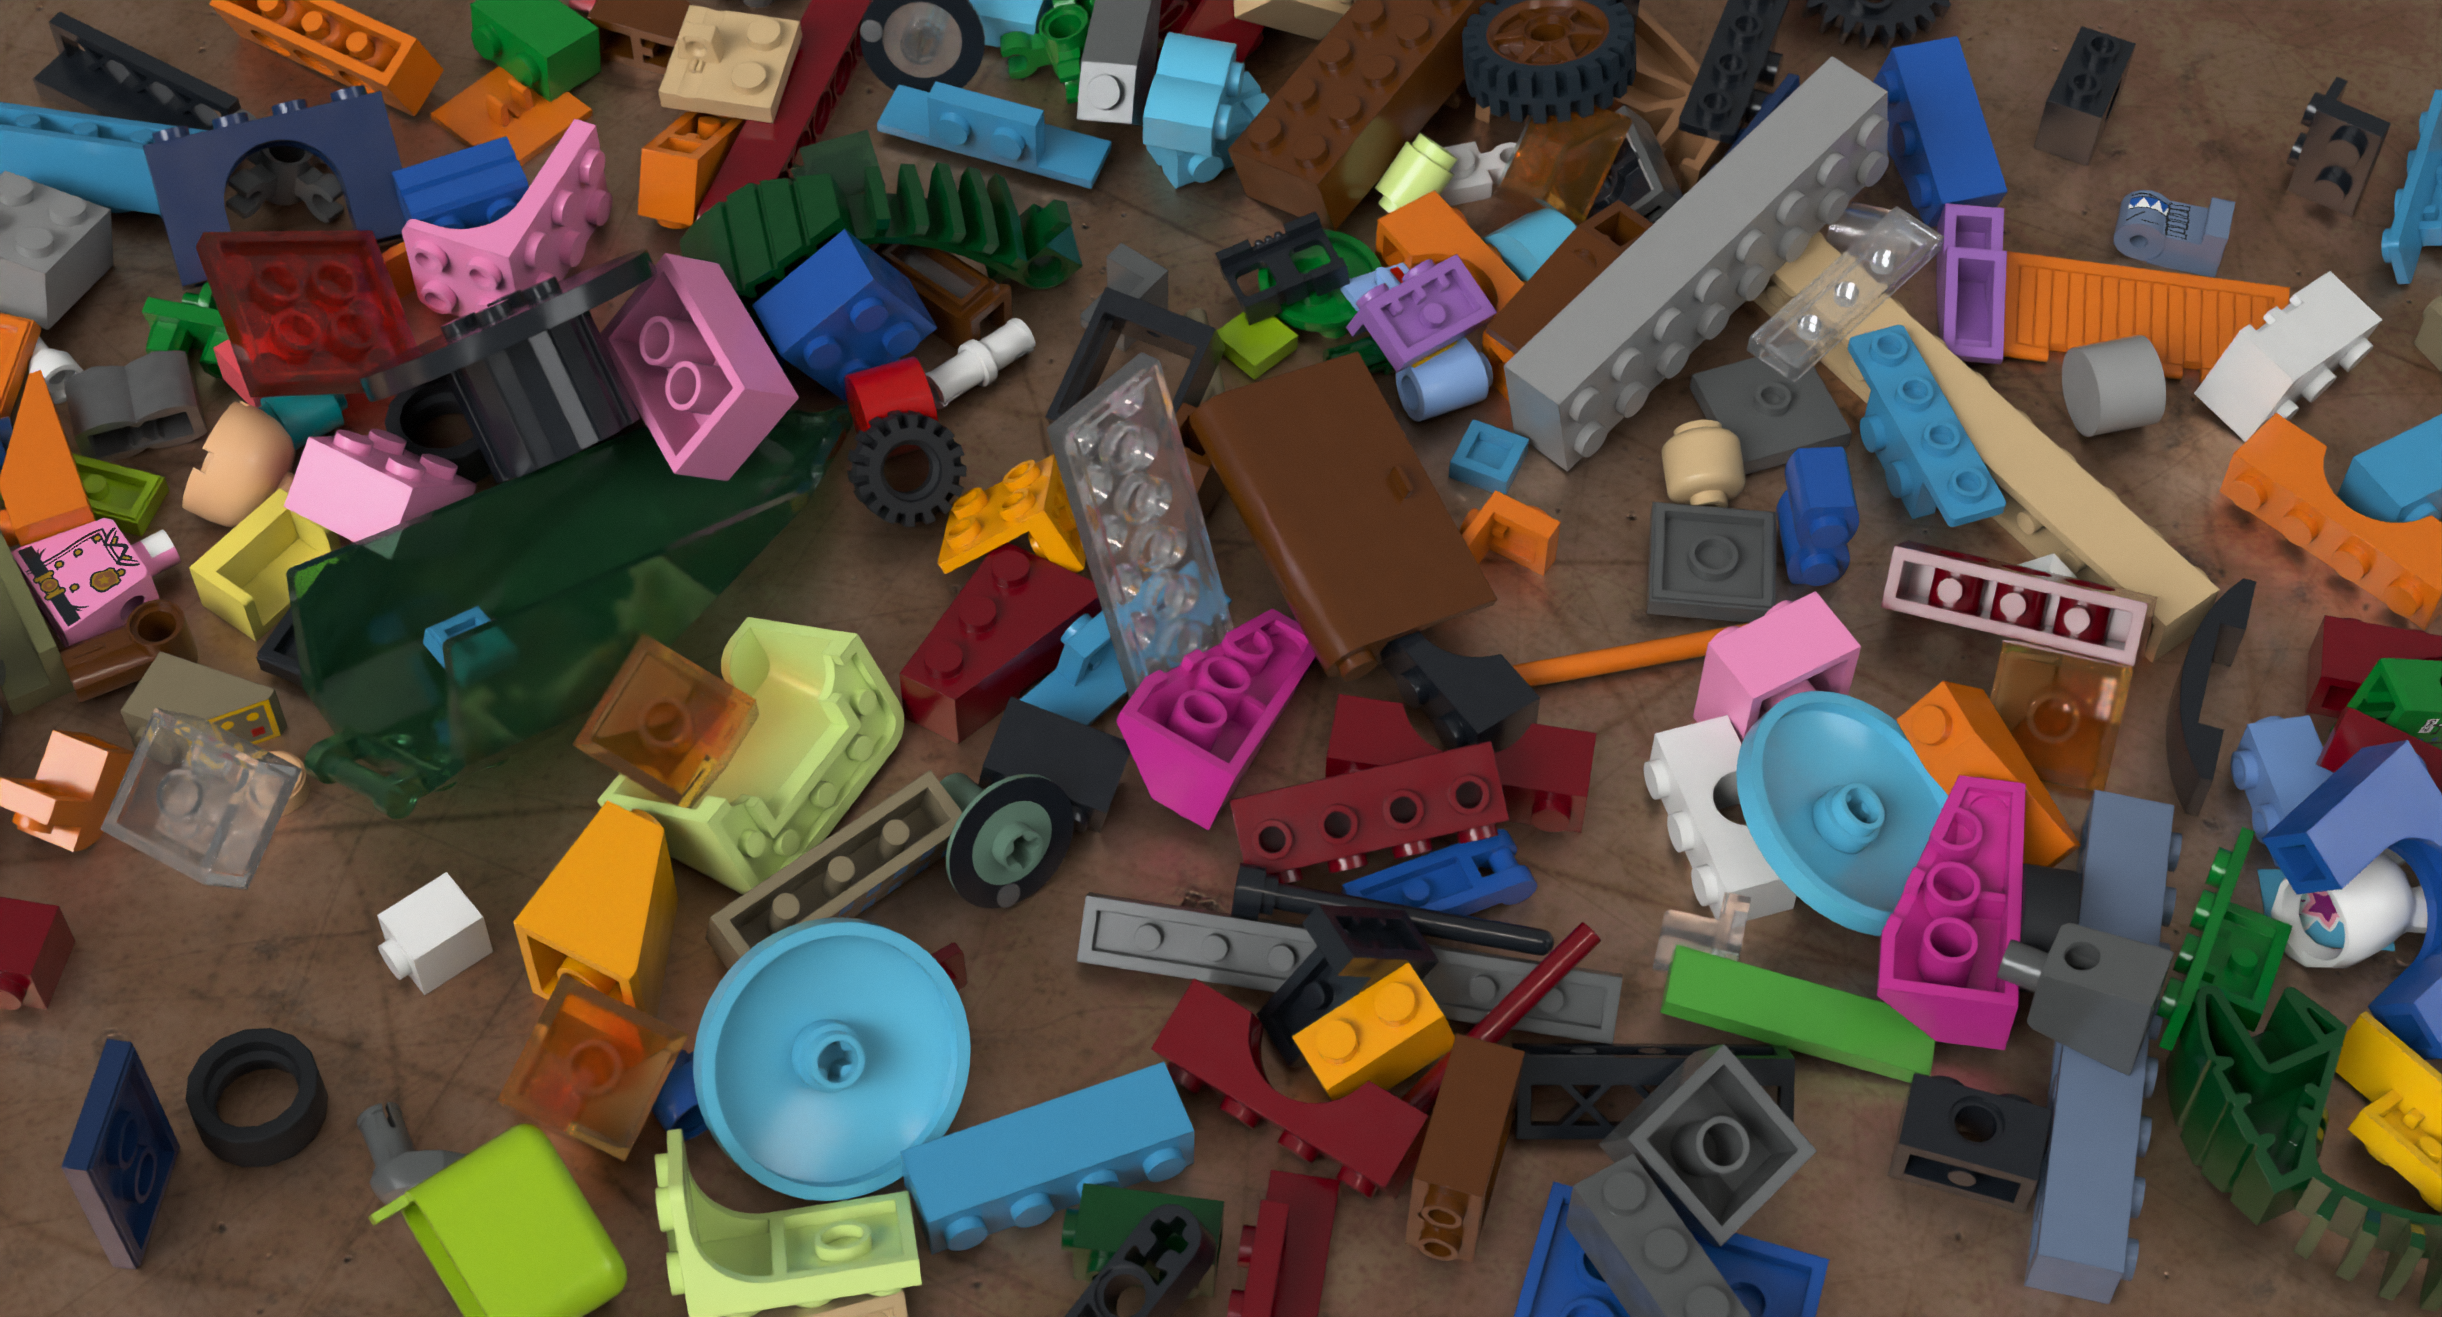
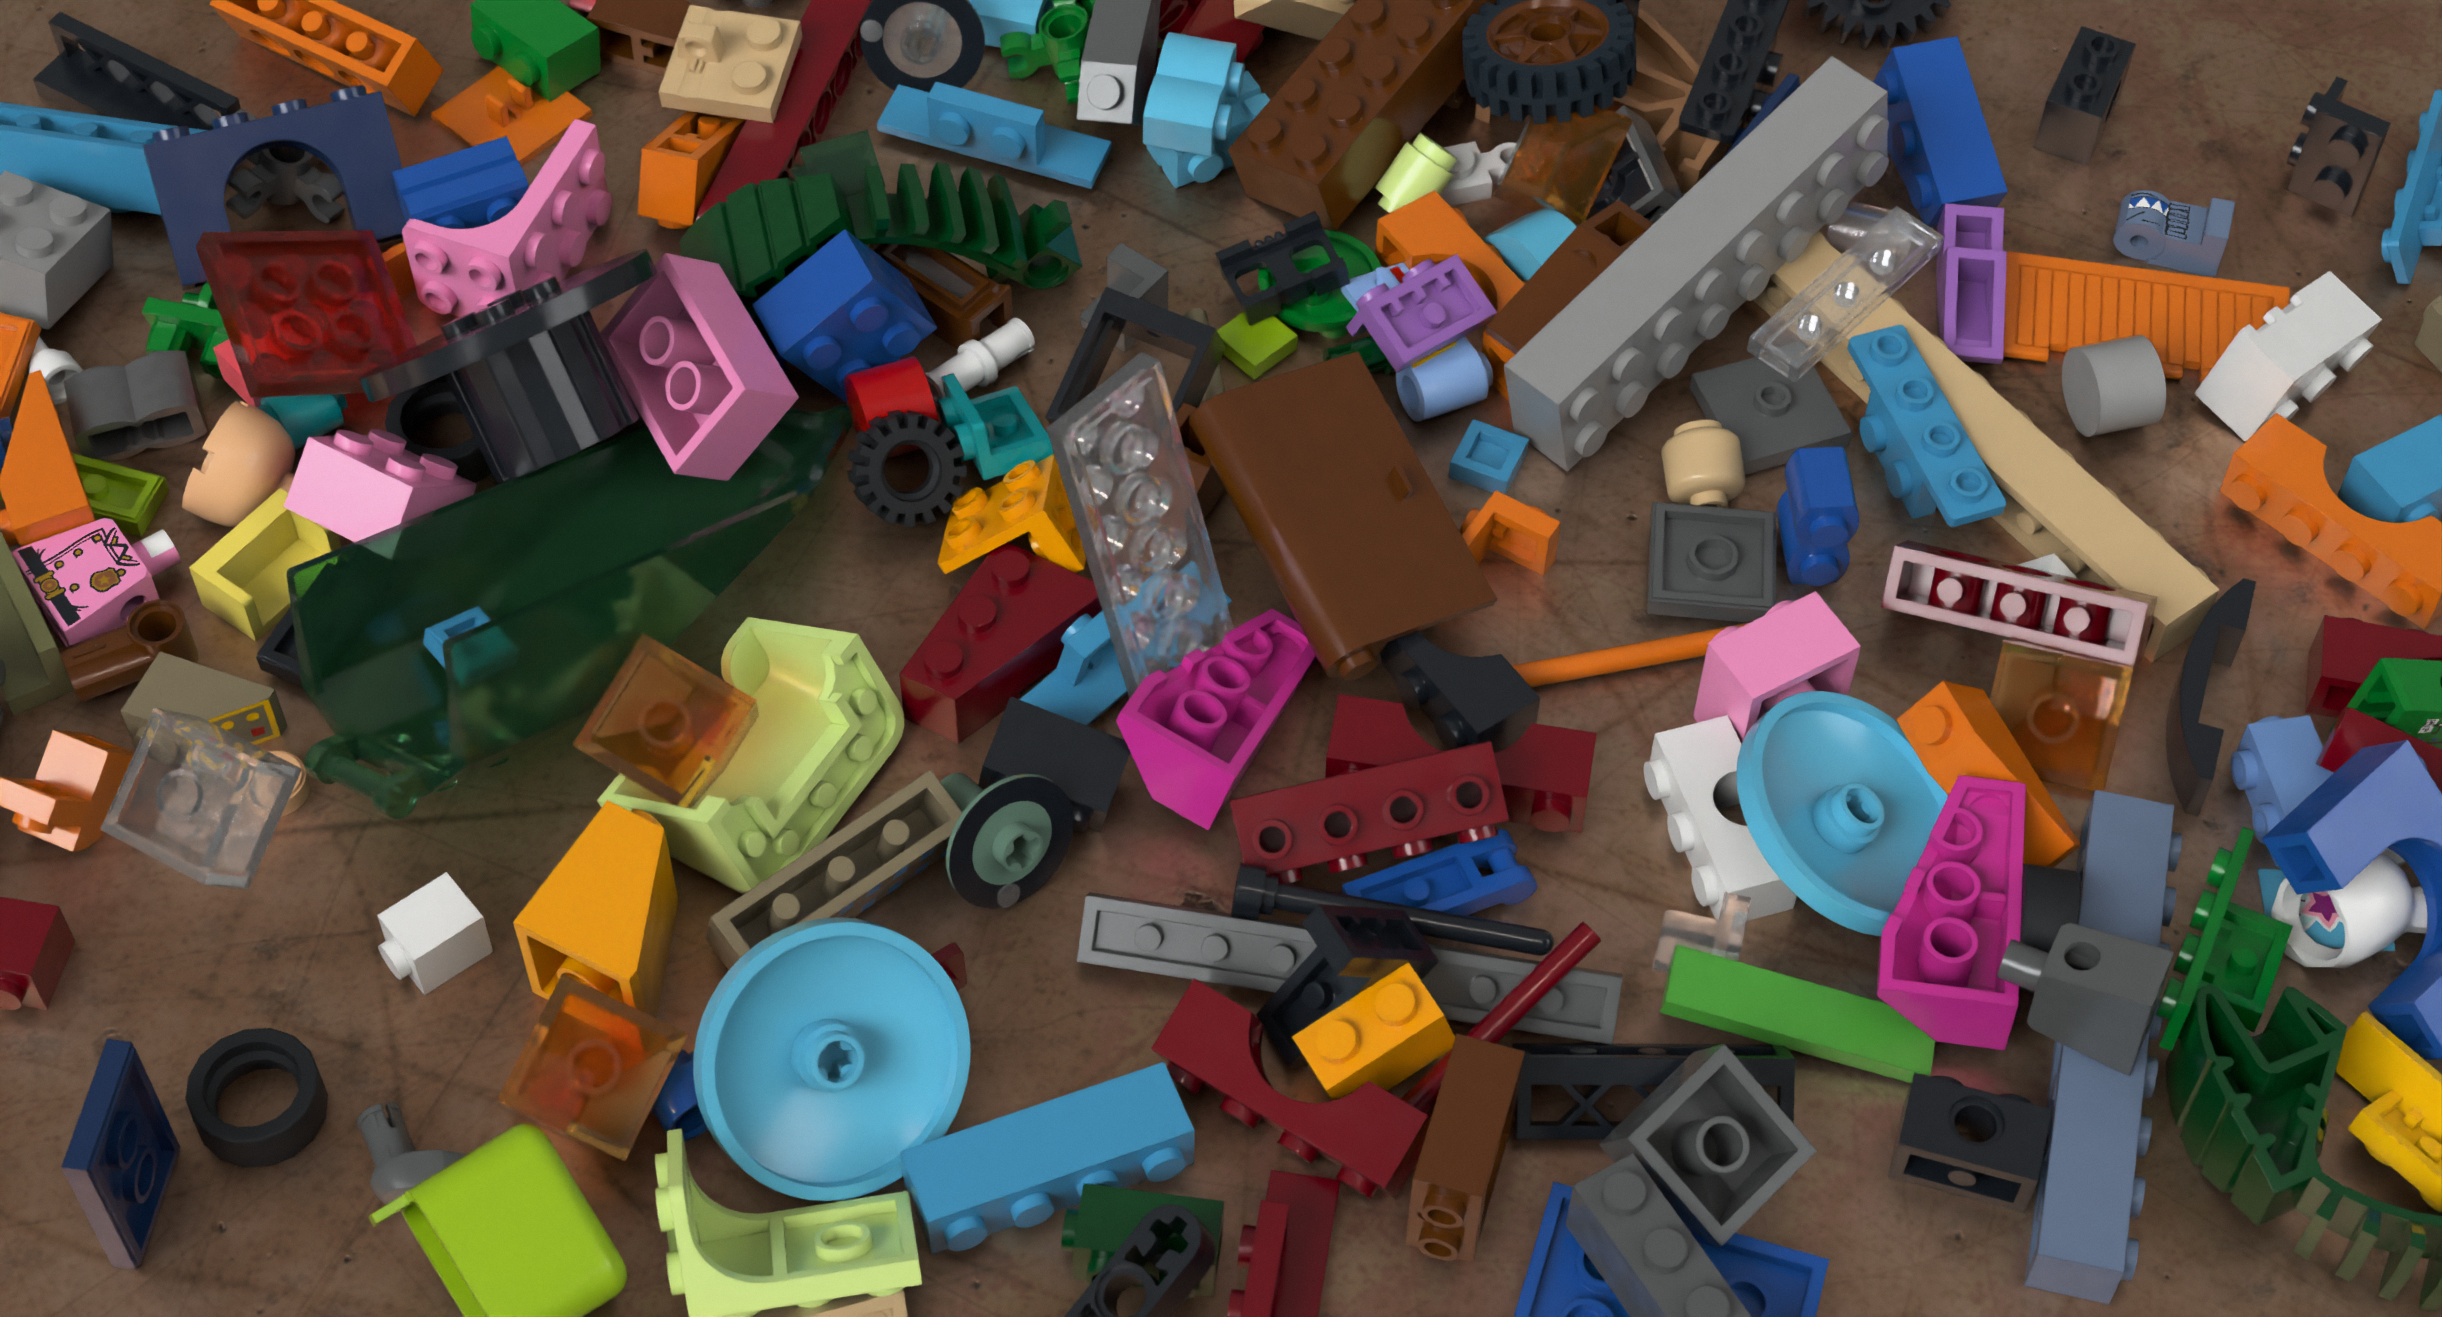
(993, 428): none -> teal bracket

